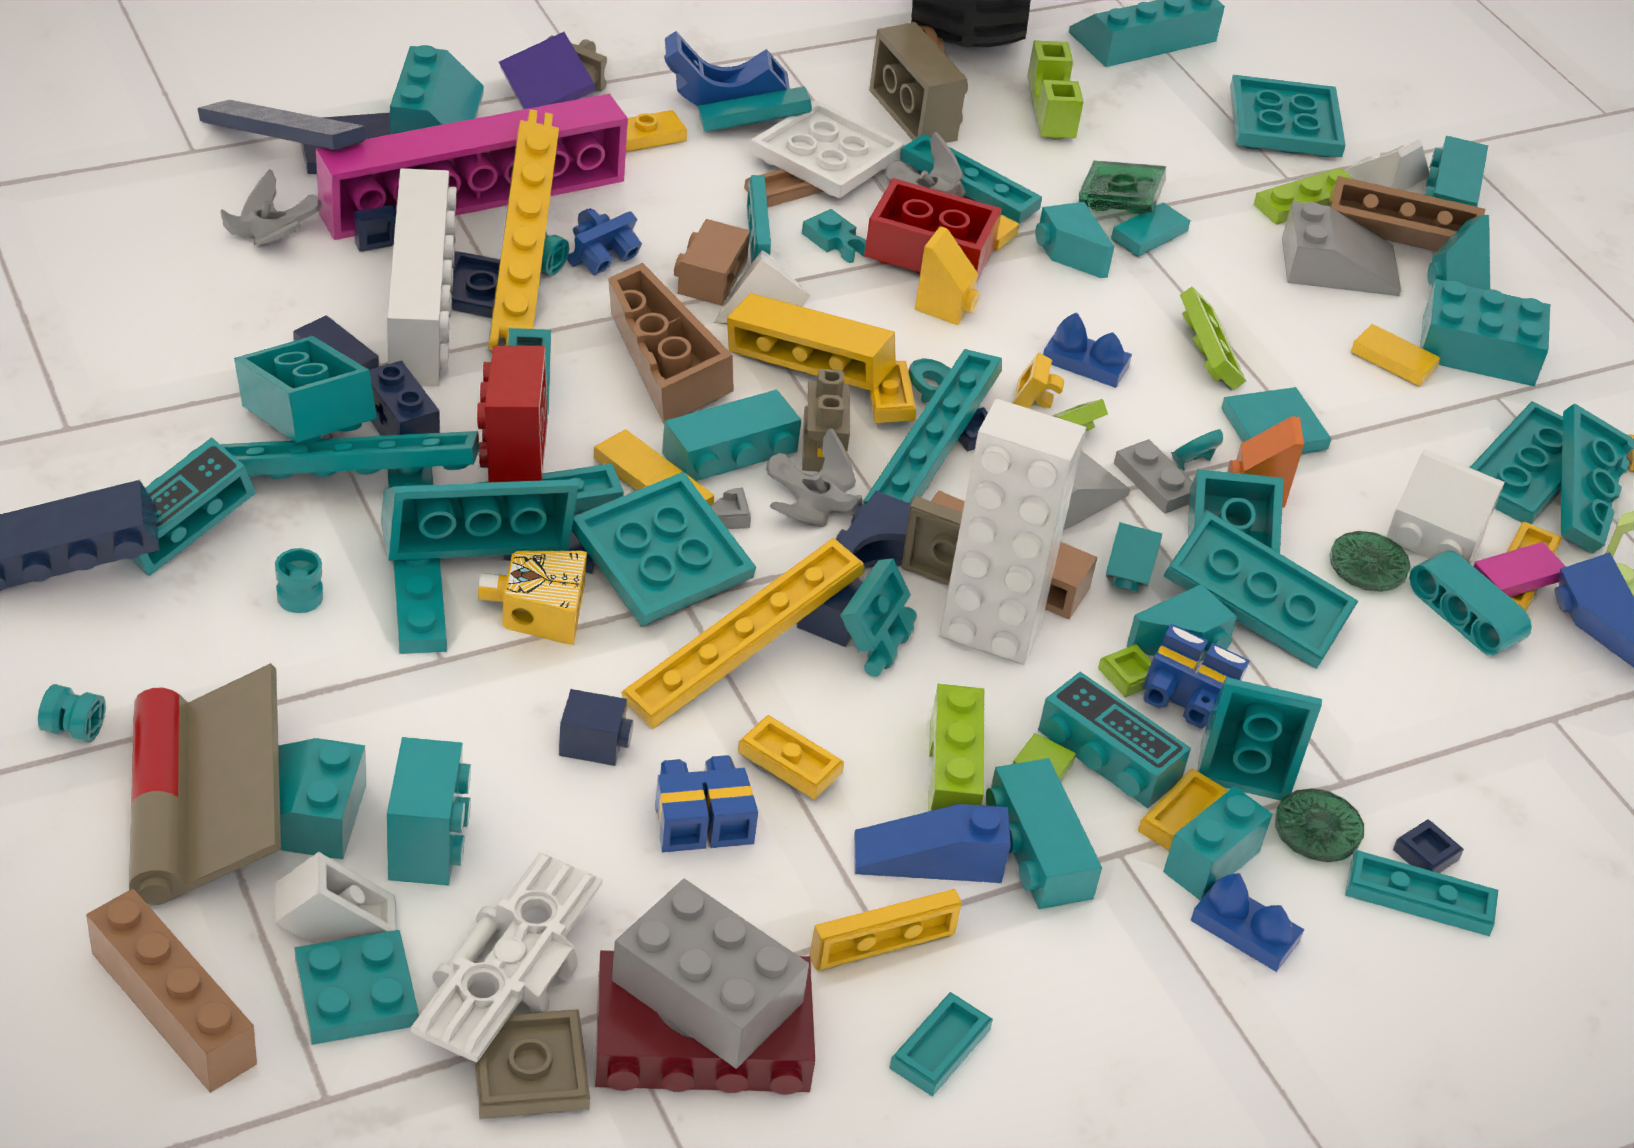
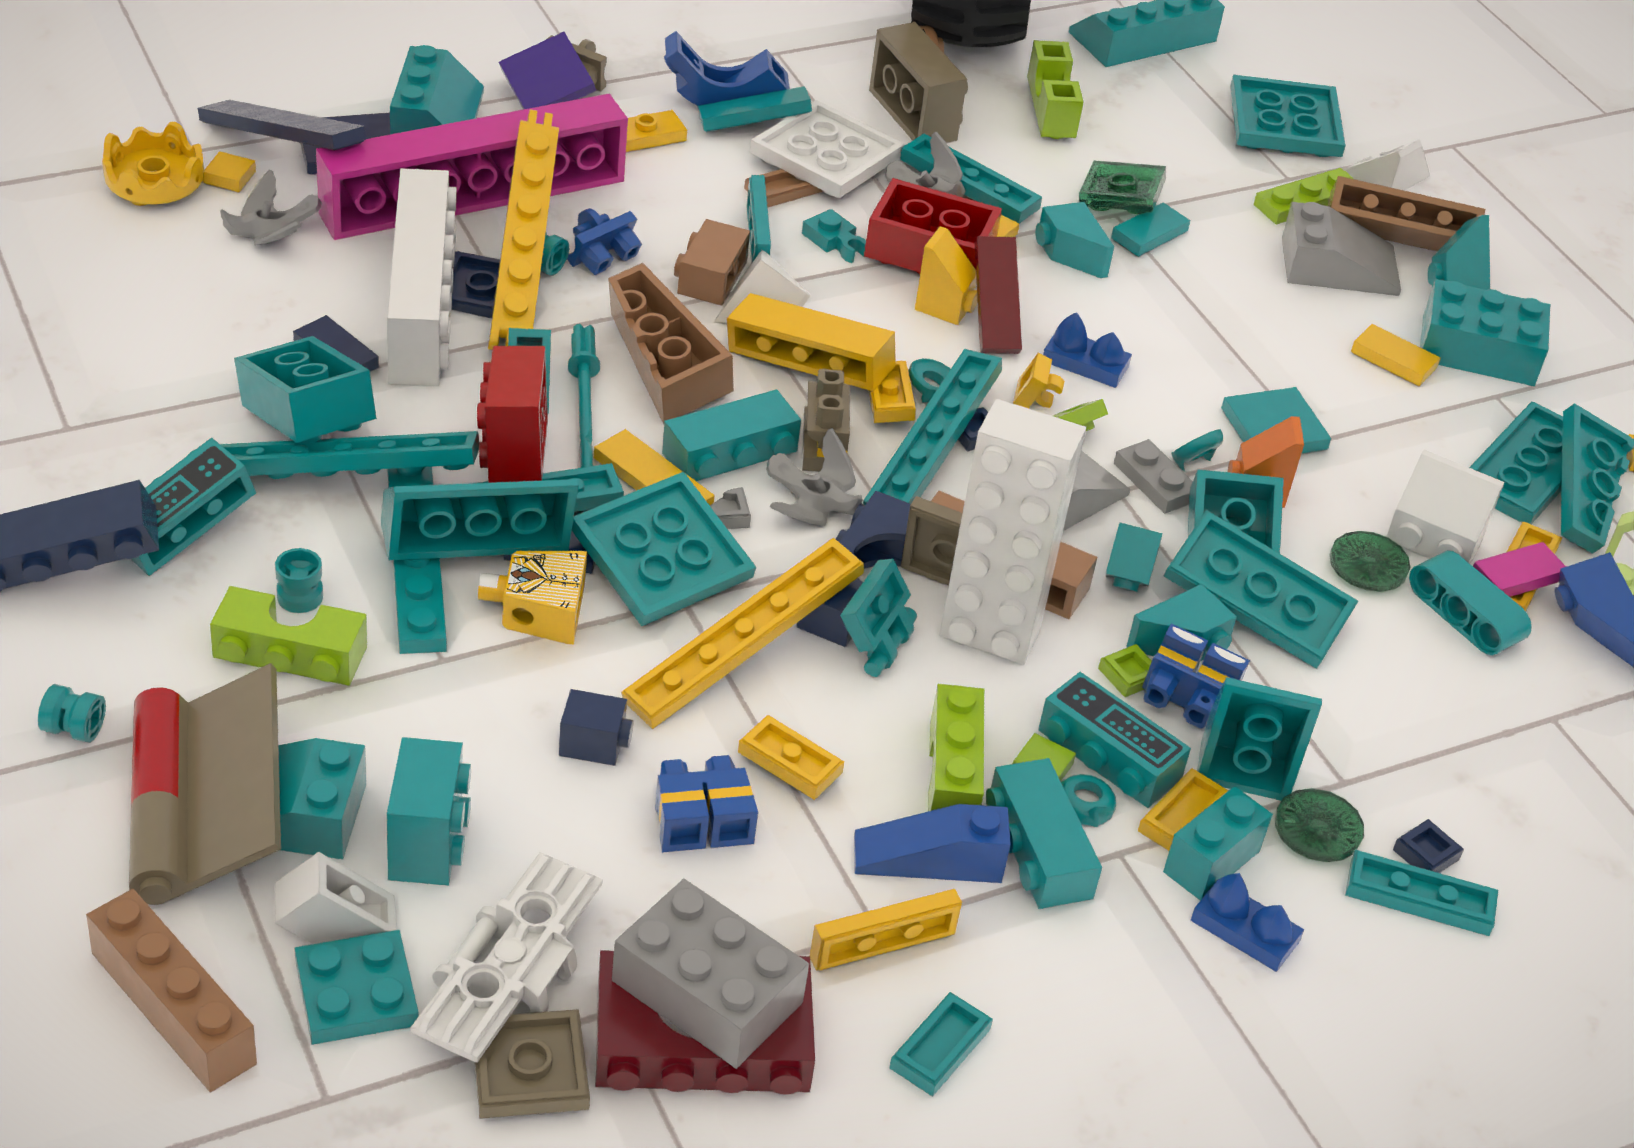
(175, 165): none -> yellow plate
(229, 171): none -> yellow tile
(321, 649): none -> lime arch
(375, 227): dark blue tile -> none
(402, 402): dark blue brick -> none
(584, 366): none -> teal piece
(998, 295): none -> dark red tile
(1091, 812): none -> teal piece
(1211, 339): lime plate -> none
(1457, 171): teal brick -> none

